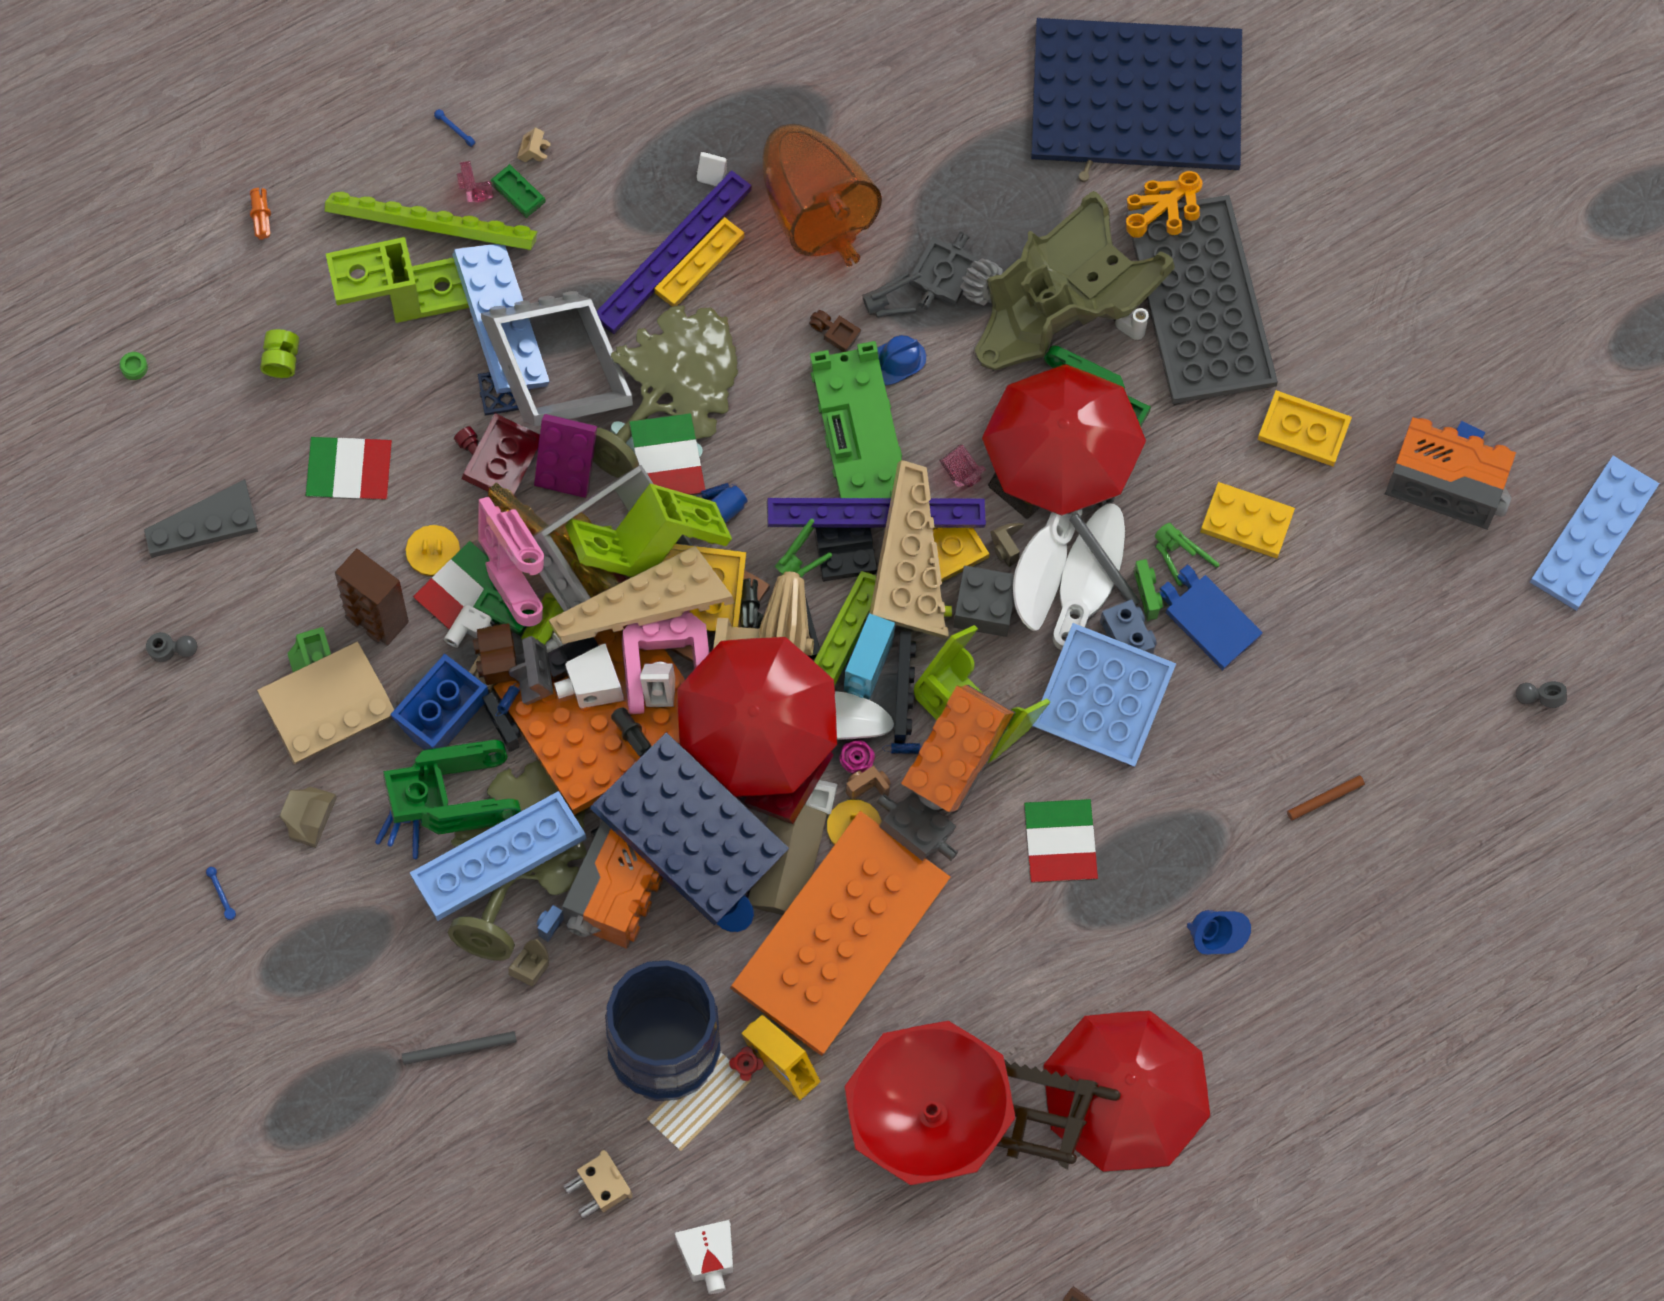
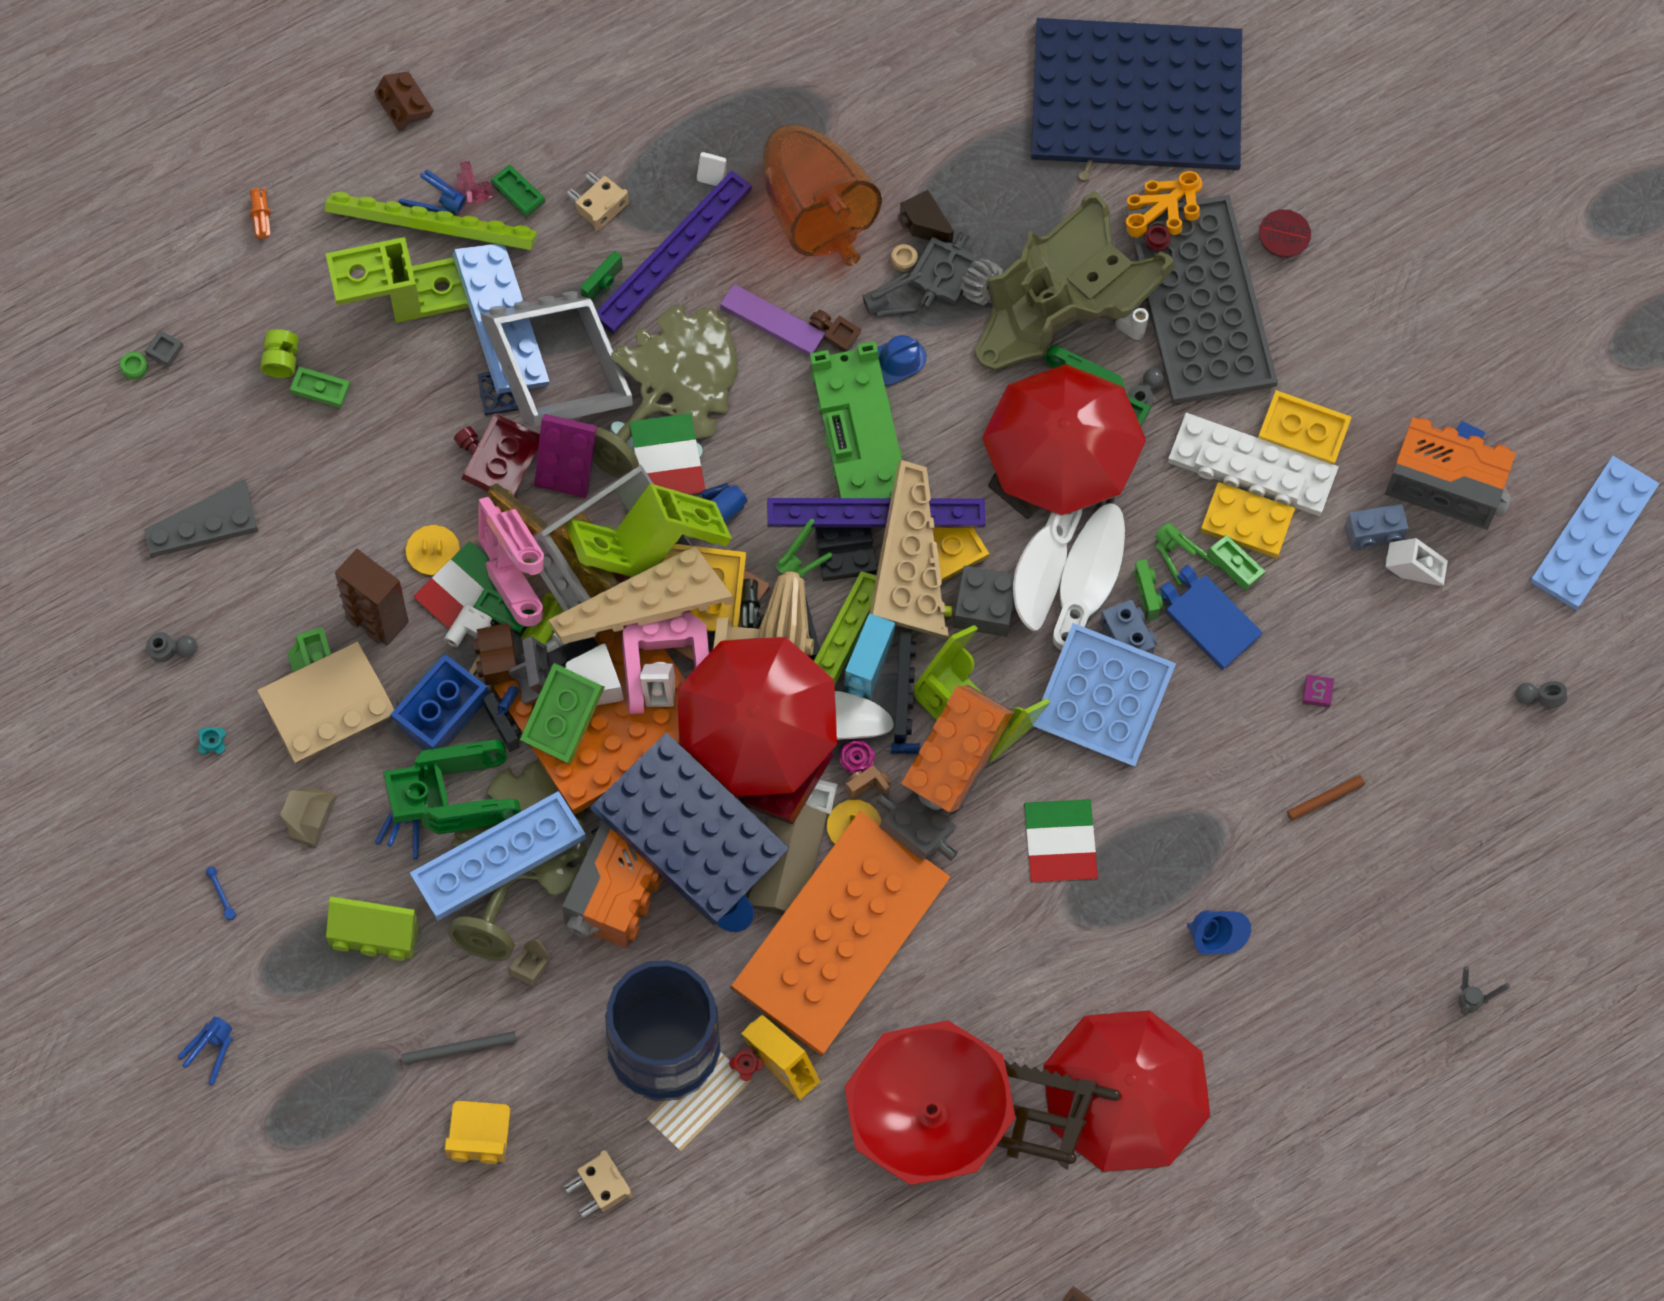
(164, 348): none -> dark grey plate
(206, 734): none -> teal plate
(213, 1033): none -> blue plant
(320, 387): none -> bright green plate
(348, 468): sticker -> none
(371, 928): none -> lime slope
(402, 99): none -> reddish brown bracket
(439, 114): blue hinge -> none
(450, 198): none -> blue plant
(478, 1132): none -> yellow bracket
(531, 146): tan tile -> none
(549, 922): medium blue plate -> none
(562, 713): none -> bright green plate
(600, 202): none -> tan piece
(603, 276): none -> green plate
(631, 731): pearl dark grey axle -> none
(699, 262): yellow plate -> none
(707, 1253): white torso -> none
(772, 320): none -> medium lavender tile
(904, 258): none -> tan tile
(925, 218): none -> dark brown slope
(962, 467): clear pink bracket -> none
(1004, 545): dark tan plate -> none
(1103, 559): dark grey bar -> none
(1152, 380): none -> dark grey plate
(1157, 238): none -> dark red plate
(1235, 562): none -> bright green plate
(1252, 464): none -> white plate
(1284, 233): none -> dark red piece
(1318, 690): none -> magenta tile
(1376, 526): none -> sand blue brick
(1416, 562): none -> white slope
(1472, 997): none -> dark grey plant

